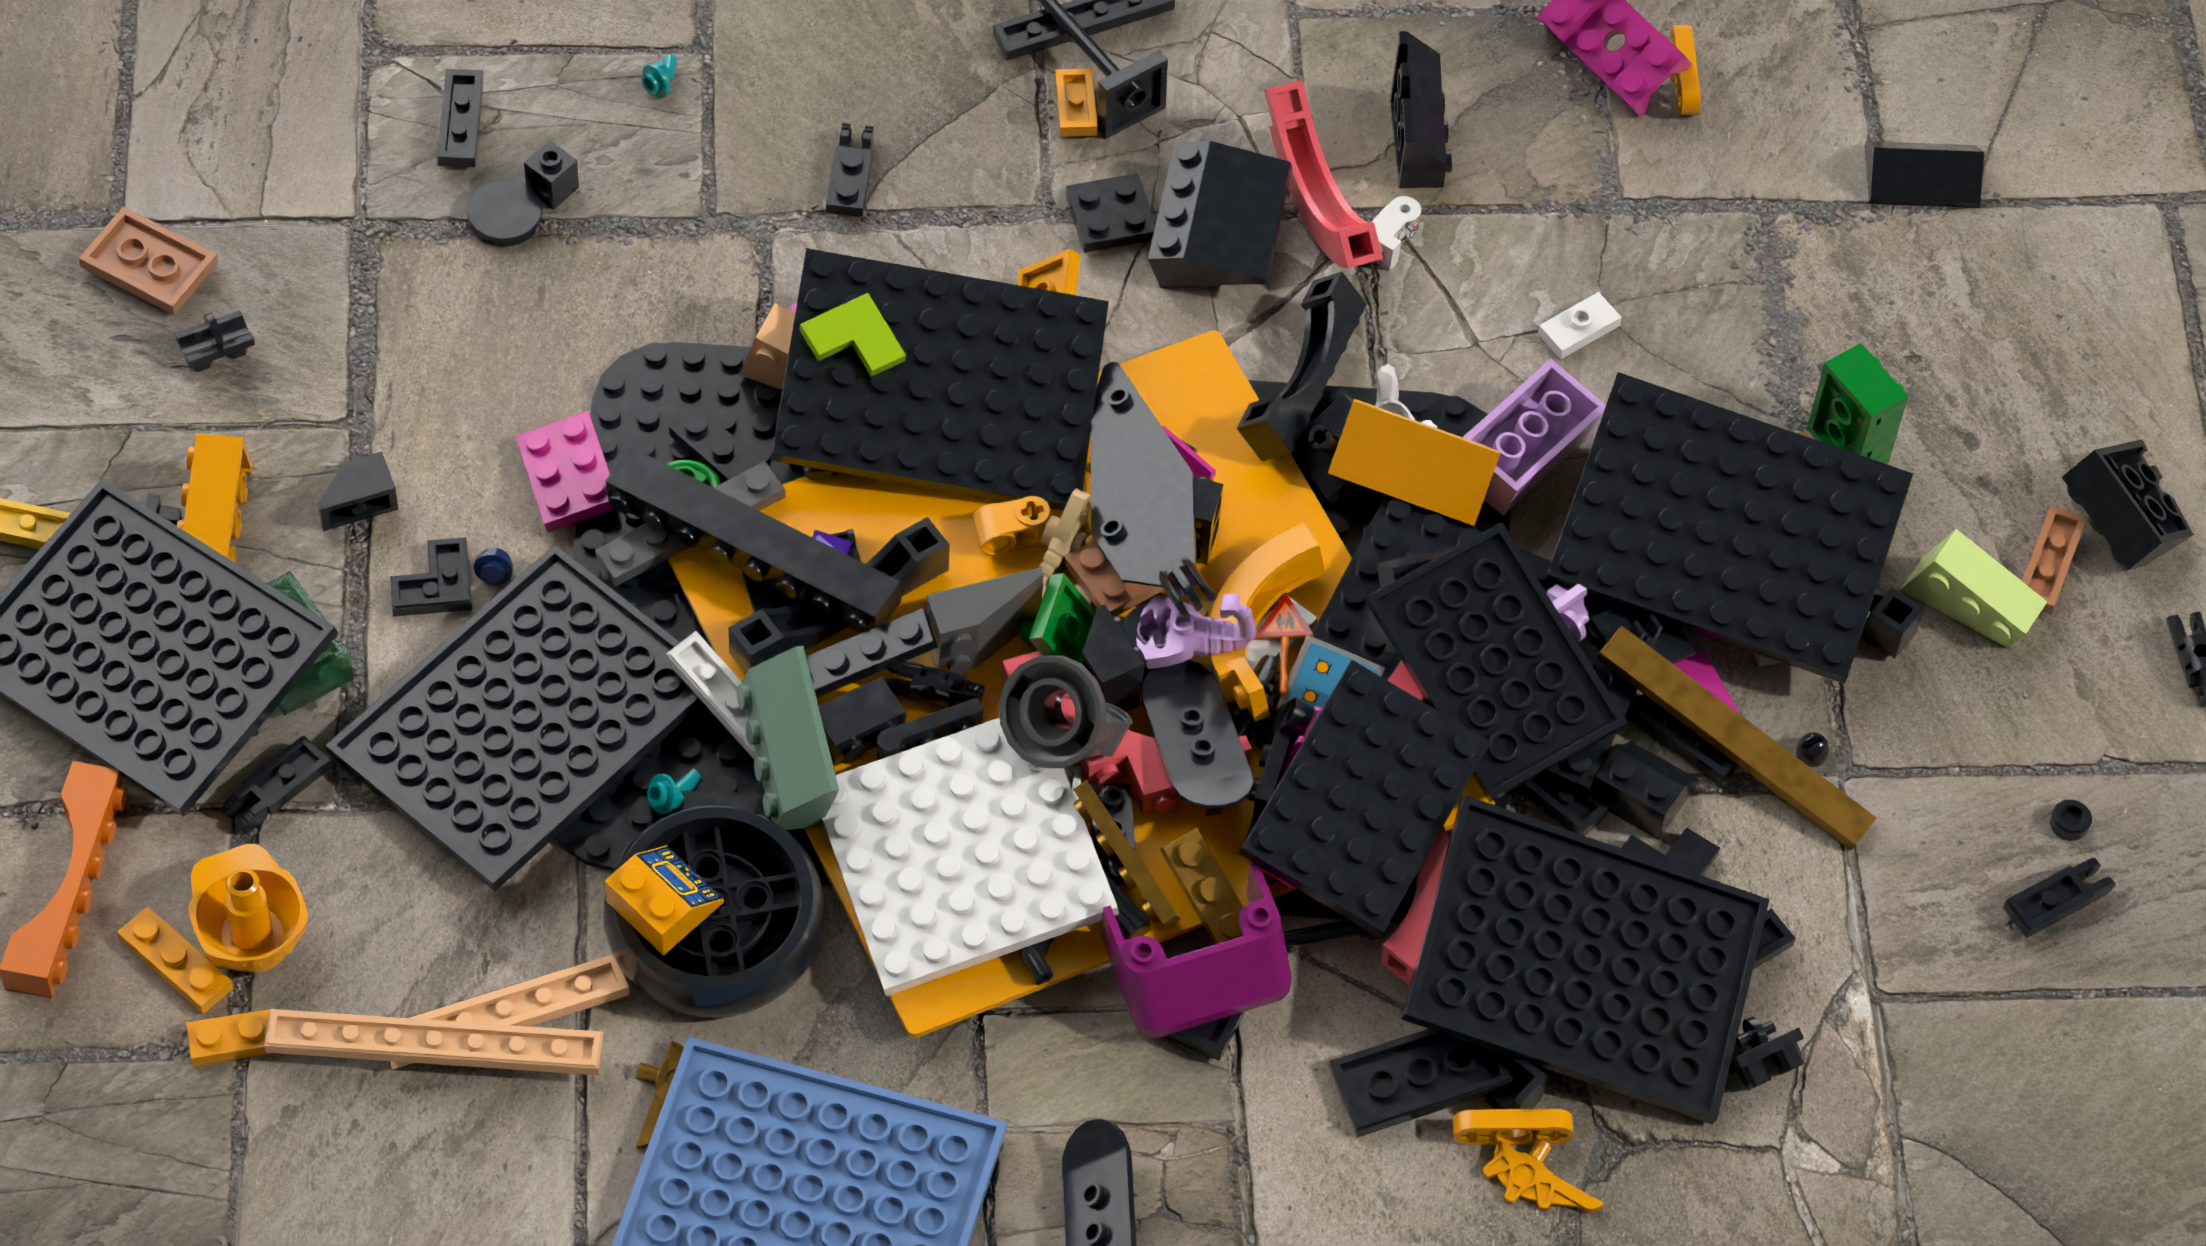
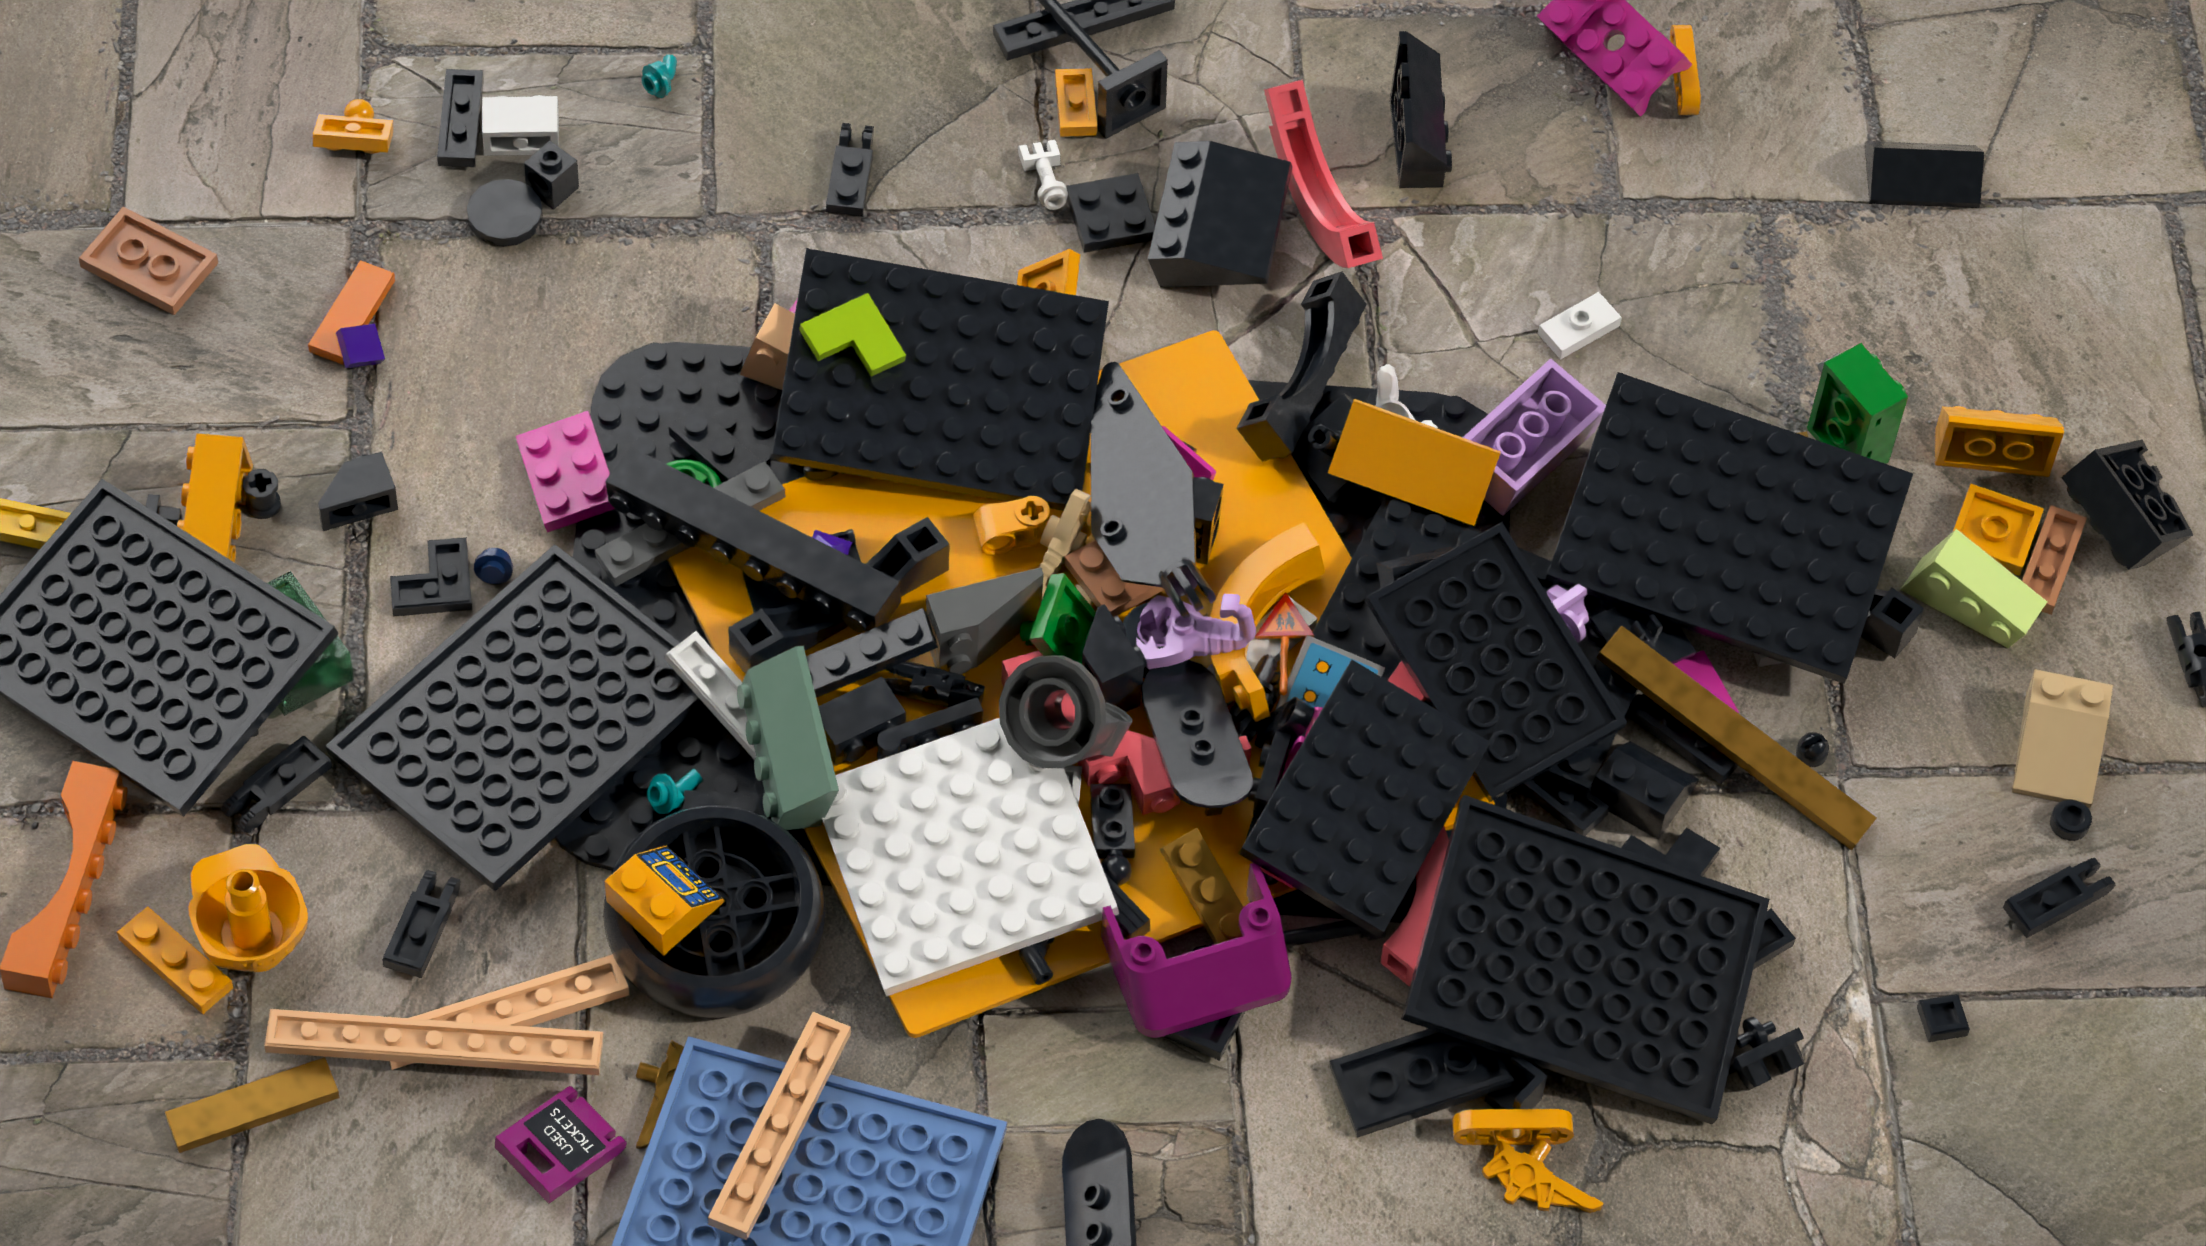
(214, 340): black hips -> none
(228, 1037): light orange plate -> none
(252, 1105): none -> pearl gold tile
(261, 493): none -> black bush
(353, 307): none -> orange tile
(354, 130): none -> light orange plate
(360, 345): none -> dark purple tile
(420, 926): none -> black hinge
(519, 124): none -> white brick
(567, 1137): none -> magenta container
(779, 1126): none -> light nougat plate
(1052, 192): none -> white hinge
(1113, 842): pearl gold plate -> none
(1394, 225): white leg -> none
(1943, 1018): none -> black tile
(1997, 441): none -> light orange slope
(1999, 525): none -> light orange plate
(2061, 737): none -> tan slope

